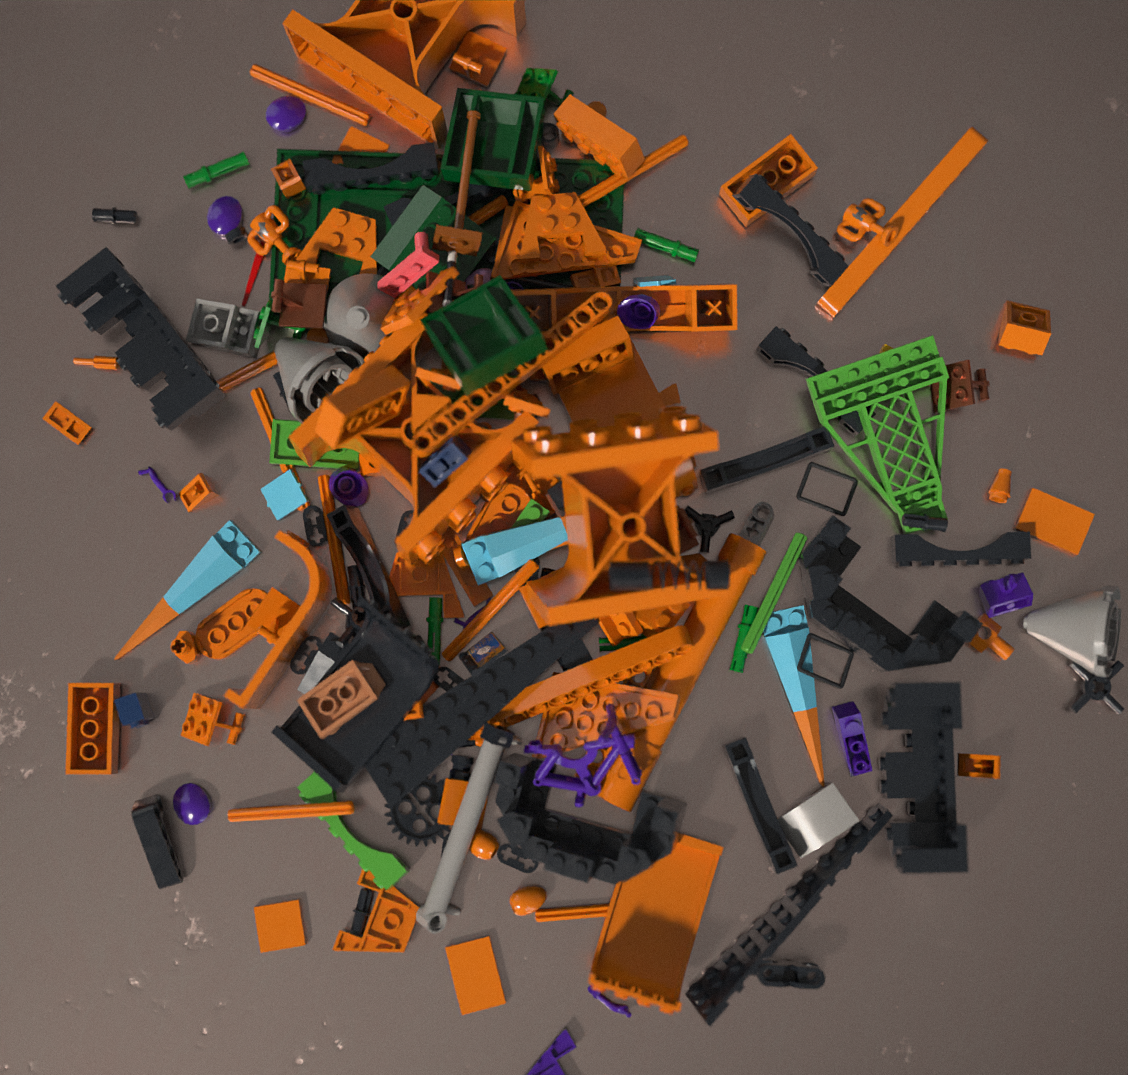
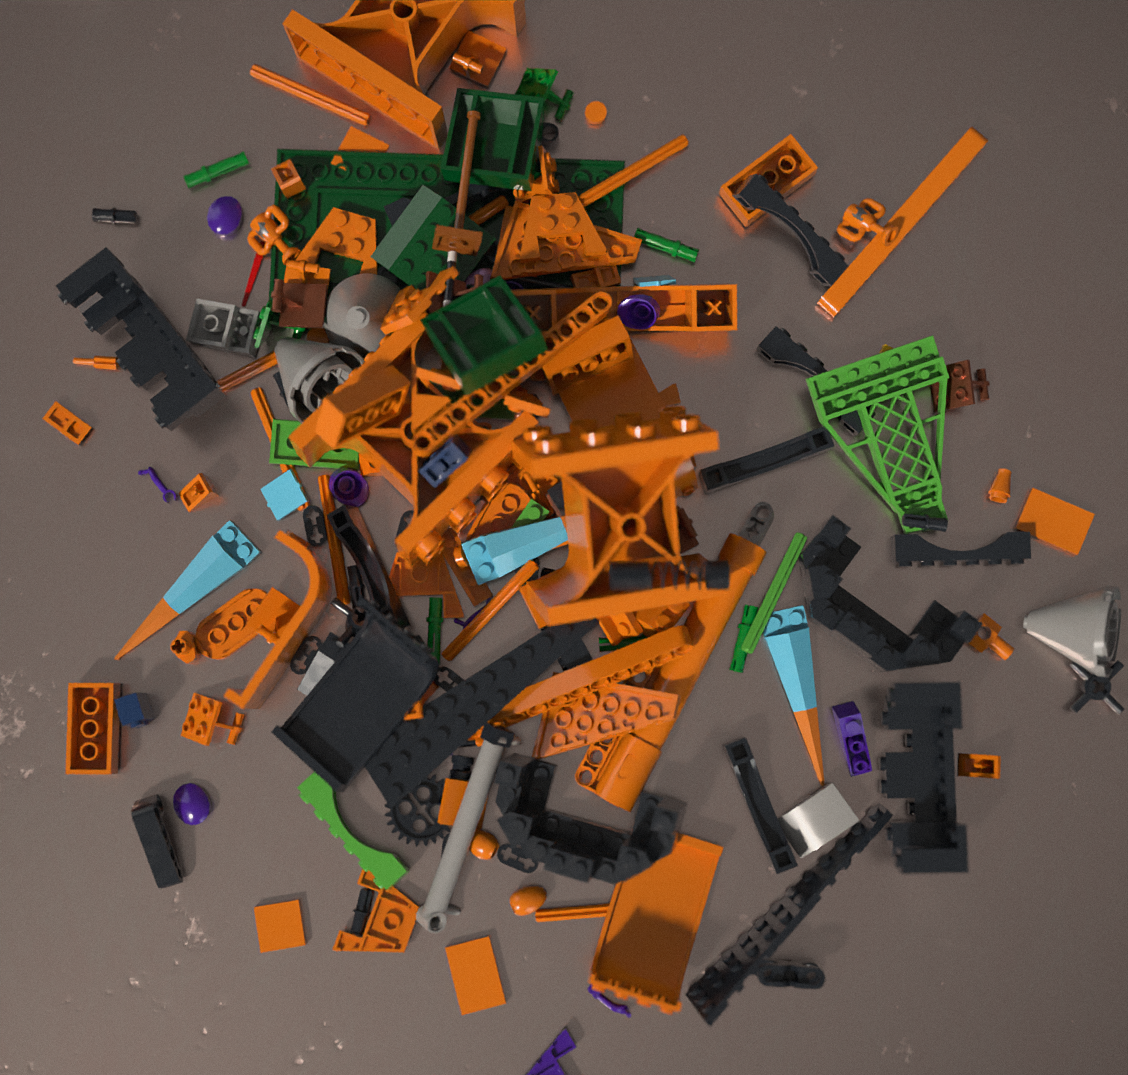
(236, 235): black tile -> none
(286, 113): dark purple hat -> none
(291, 811): orange axle -> none
(341, 696): nougat slope -> none
(410, 268): coral piece -> none
(416, 162): black arch -> none
(482, 654): piece -> none
(587, 783): dark purple piece -> none
(599, 137): orange brick -> none
(707, 525): black piece -> none
(812, 464): black piece -> none
(847, 667): black piece -> none
(1005, 594): dark purple brick -> none
(1025, 328): orange slope -> none

